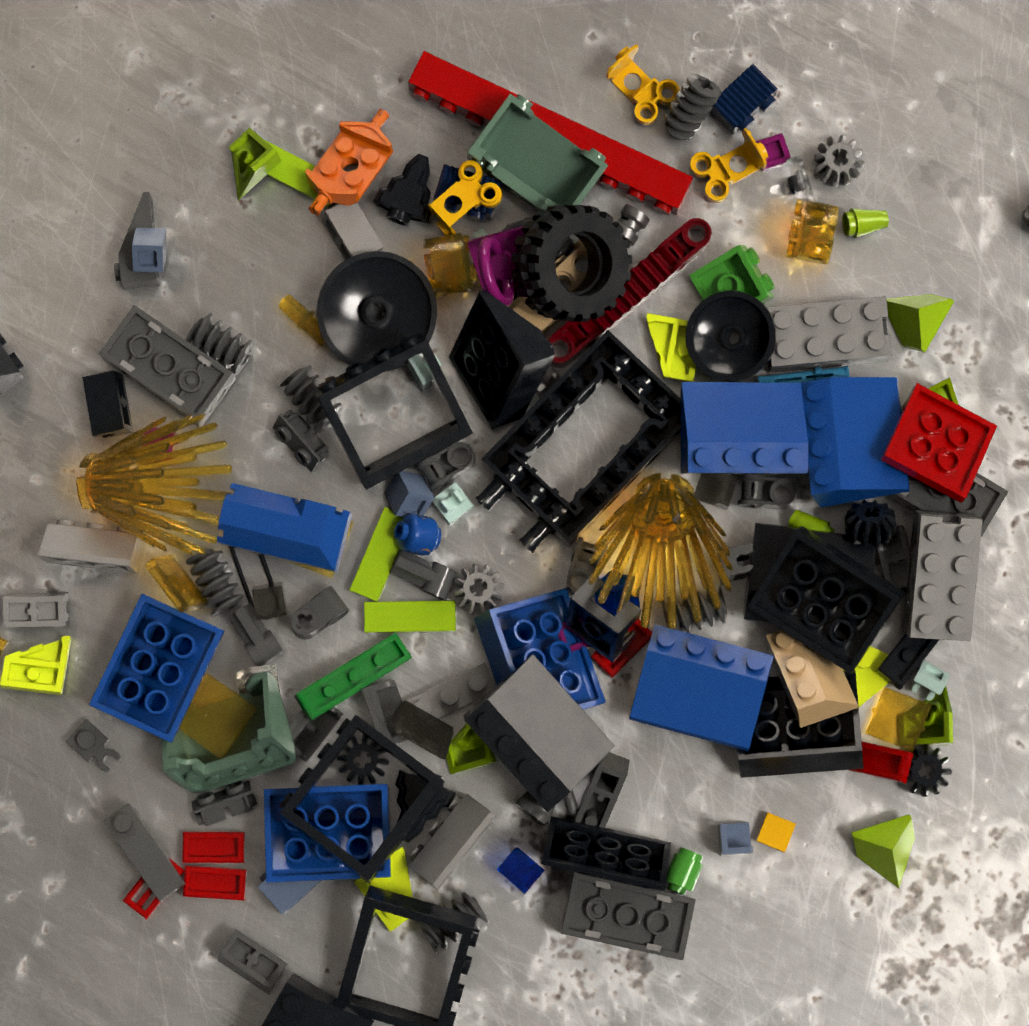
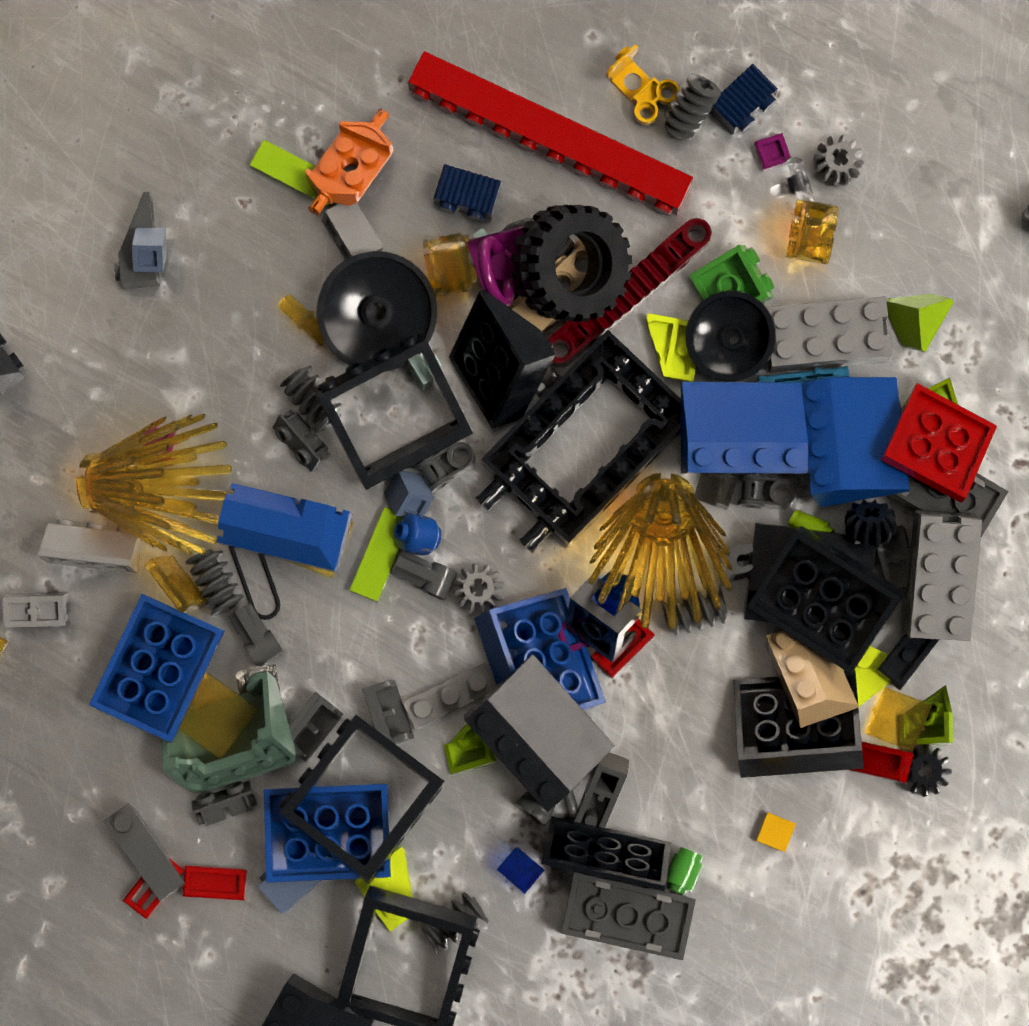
(38, 669): neon yellow wing -> none
(90, 743): dark grey plate -> none
(107, 404): black hinge -> none
(167, 365): dark grey piece -> none
(213, 847): red tile -> none
(220, 343): dark grey piece -> none
(251, 160): lime slope -> none
(252, 961): dark grey hinge -> none
(270, 600): clear smoke panel -> none
(324, 611): dark grey piece -> none
(352, 676): green tile -> none
(369, 767): black gear -> none
(407, 194): black rock -> none
(409, 788): black rock -> none
(410, 616): lime tile -> none
(422, 729): clear smoke slope -> none
(451, 840): light grey slope -> none
(452, 503): light aqua tile -> none
(469, 192): yellow piece -> none
(535, 158): sand green windscreen -> none
(580, 563): dark grey piece -> none
(632, 222): flat silver wheel -> none
(701, 687): blue slope -> none
(719, 170): yellow piece -> none
(734, 839): sand blue panel -> none
(863, 221): lime cone -> none
(886, 847): lime slope -> none
(931, 678): light aqua tile -> none

